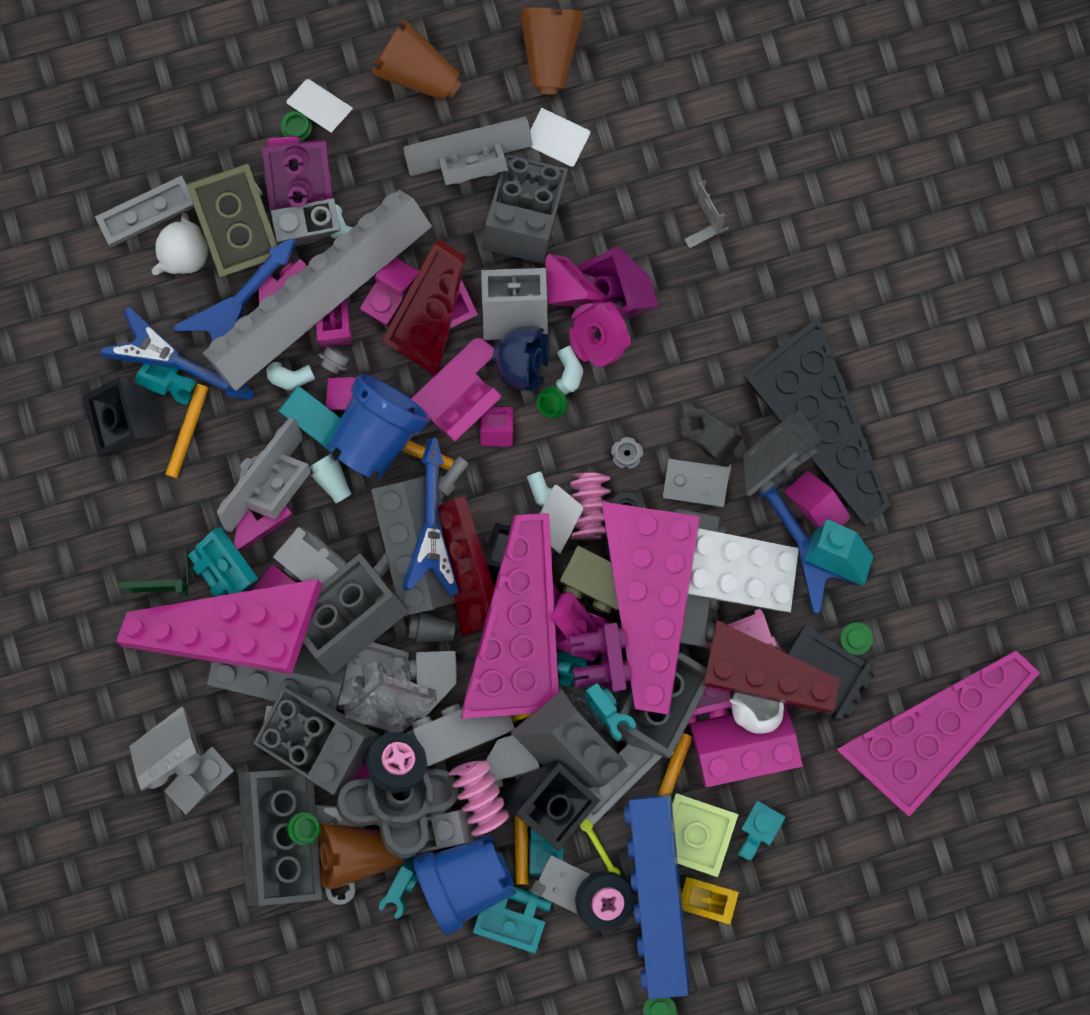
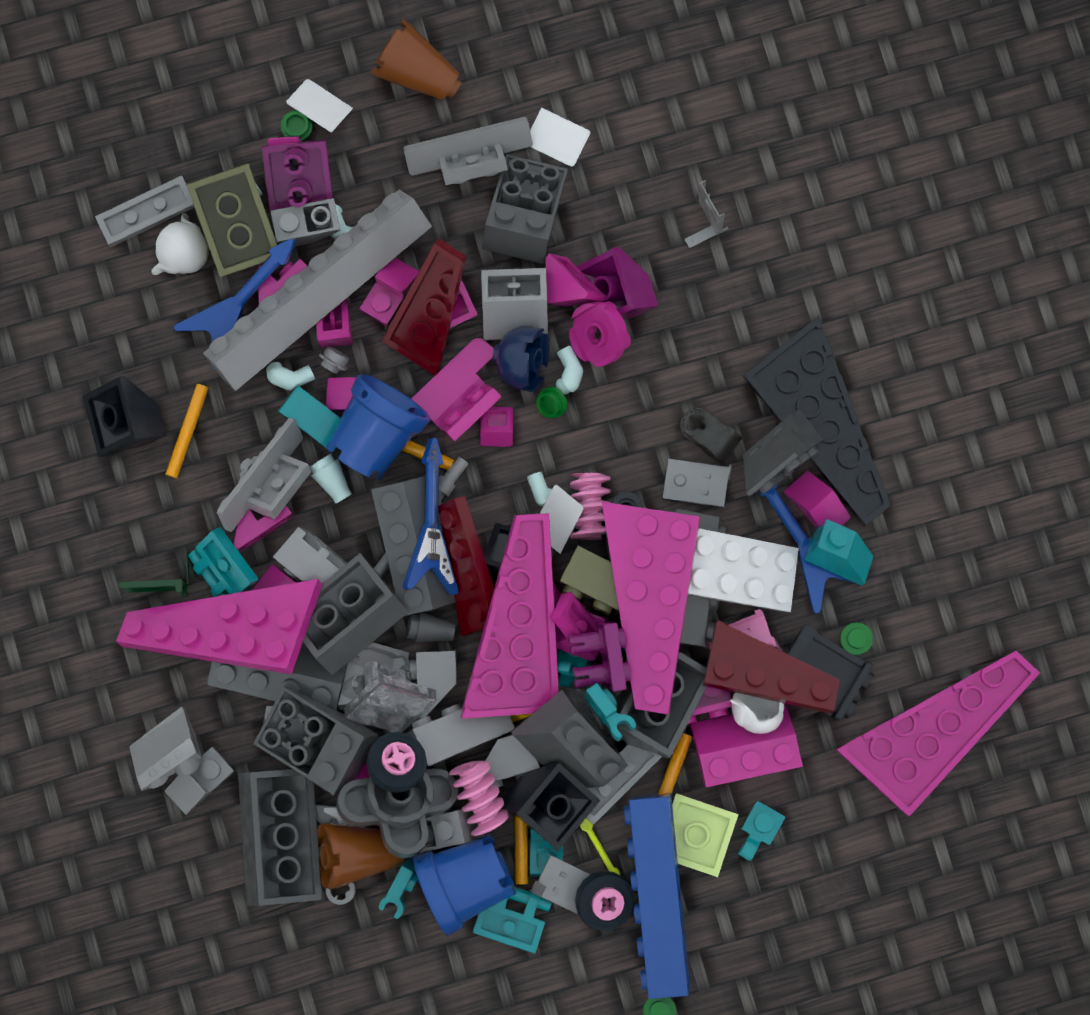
(154, 350): blue piece -> none
(164, 379): teal plate -> none
(303, 828): green plate -> none
(550, 45): dark orange cone -> none
(627, 461): light grey plate -> none
(709, 900): yellow slope -> none

